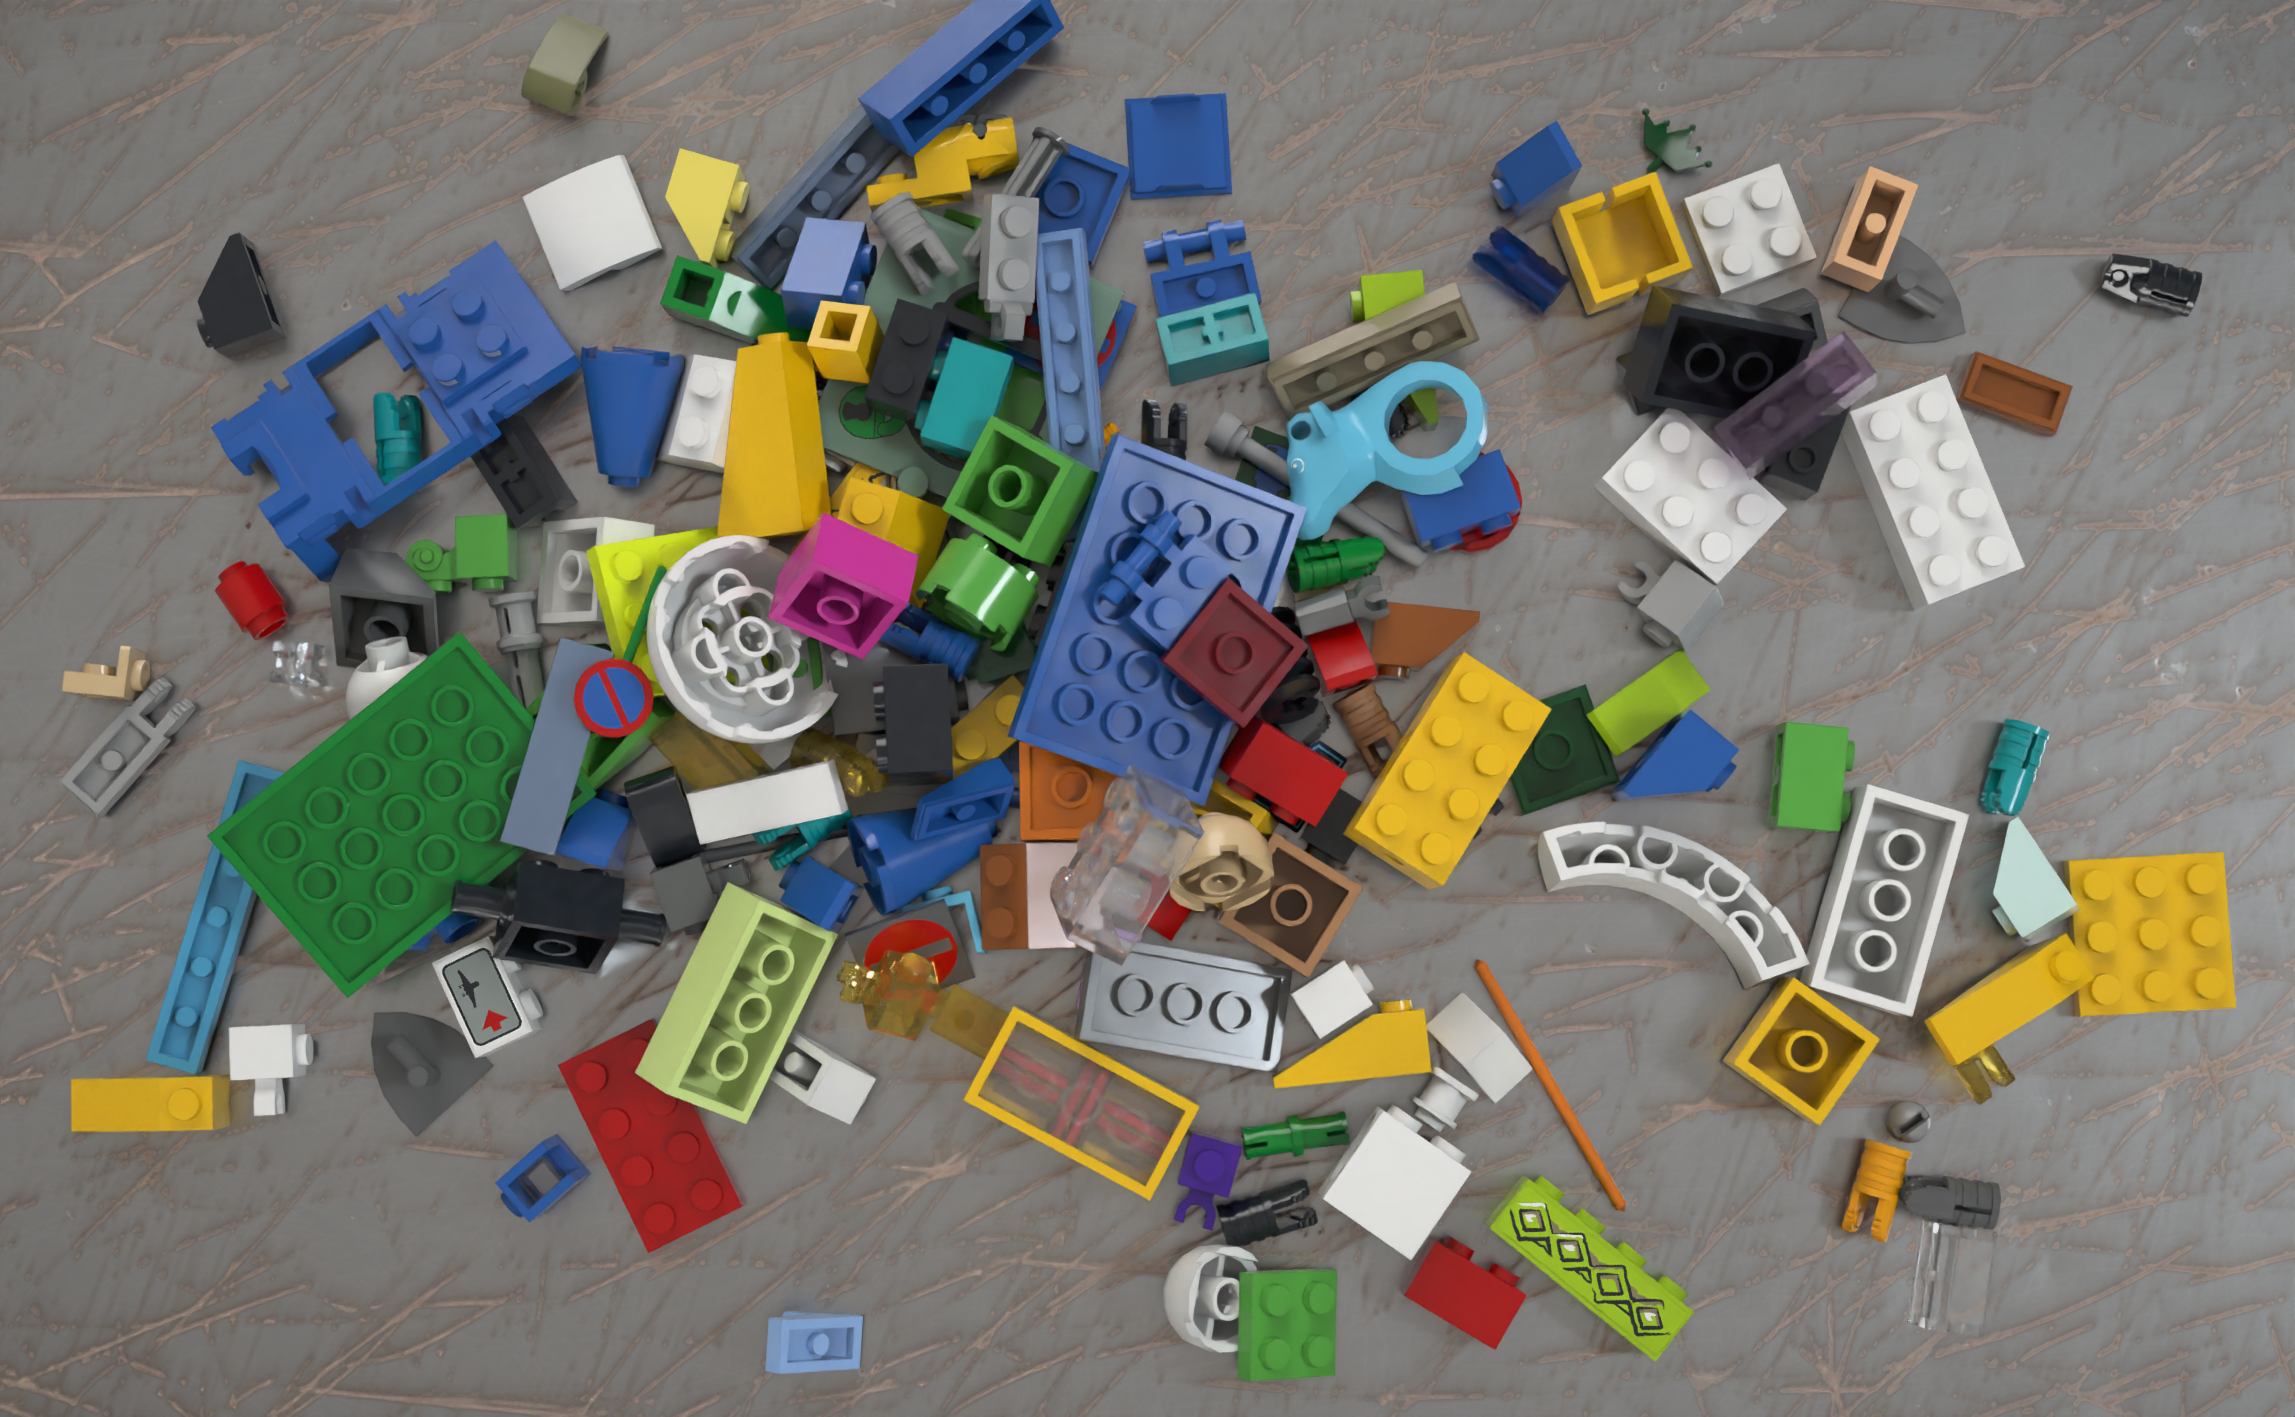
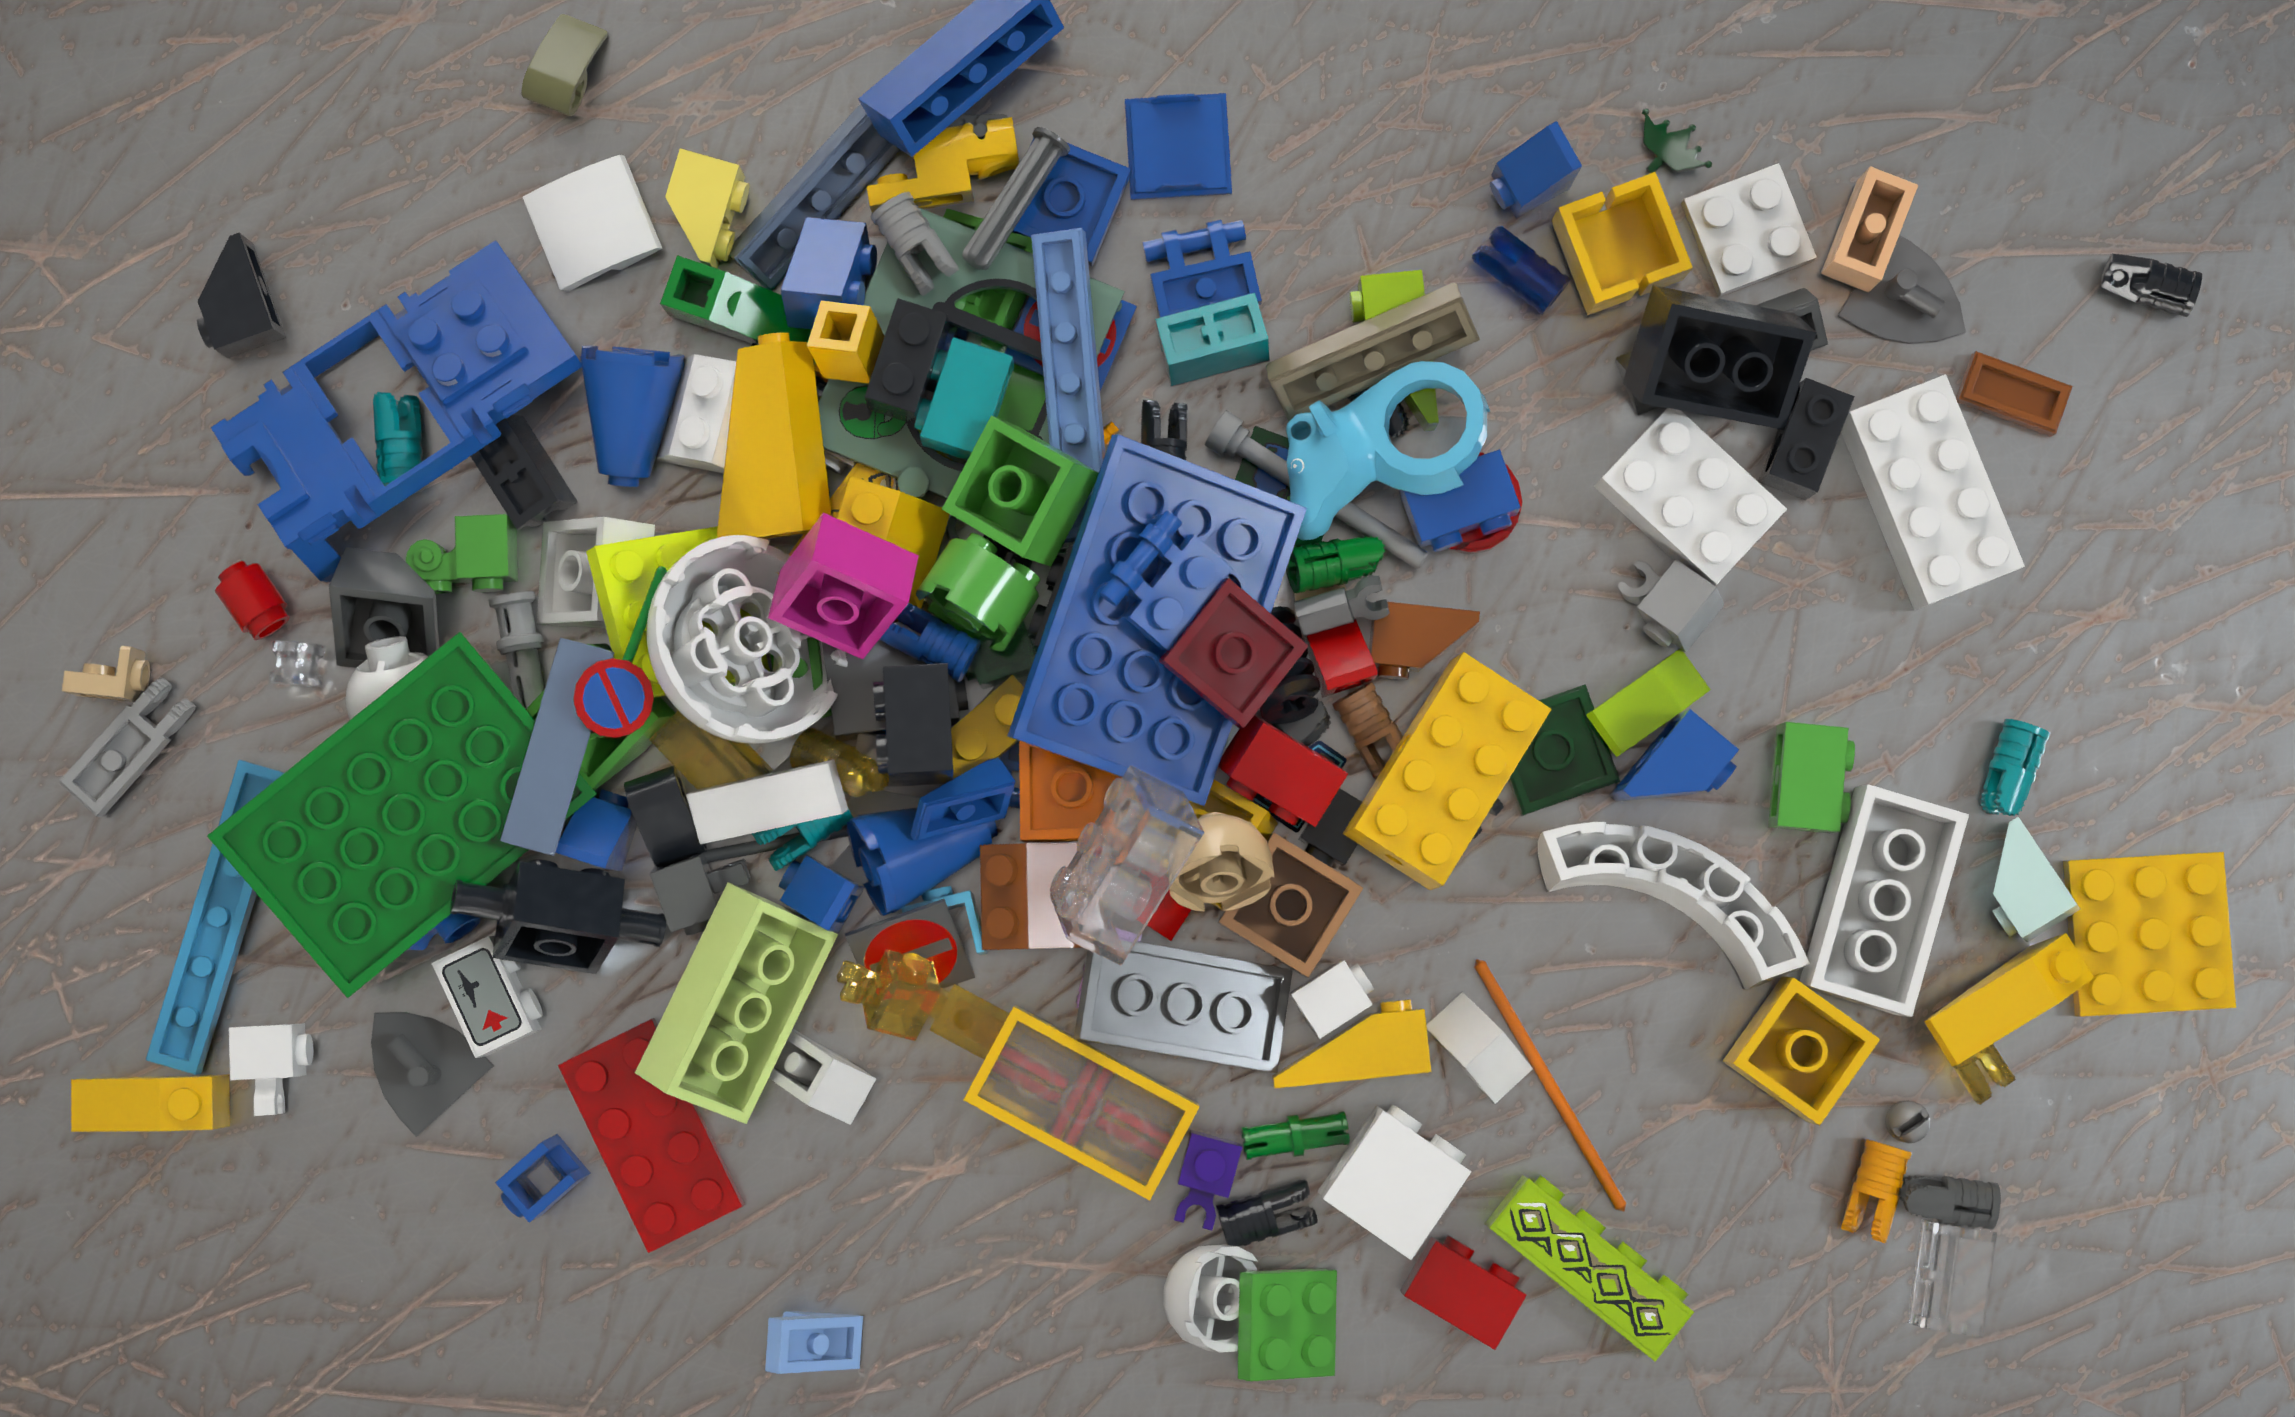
(1008, 262): light grey hinge -> none
(1442, 1100): white brick -> none
(1797, 405): clear purple brick -> none

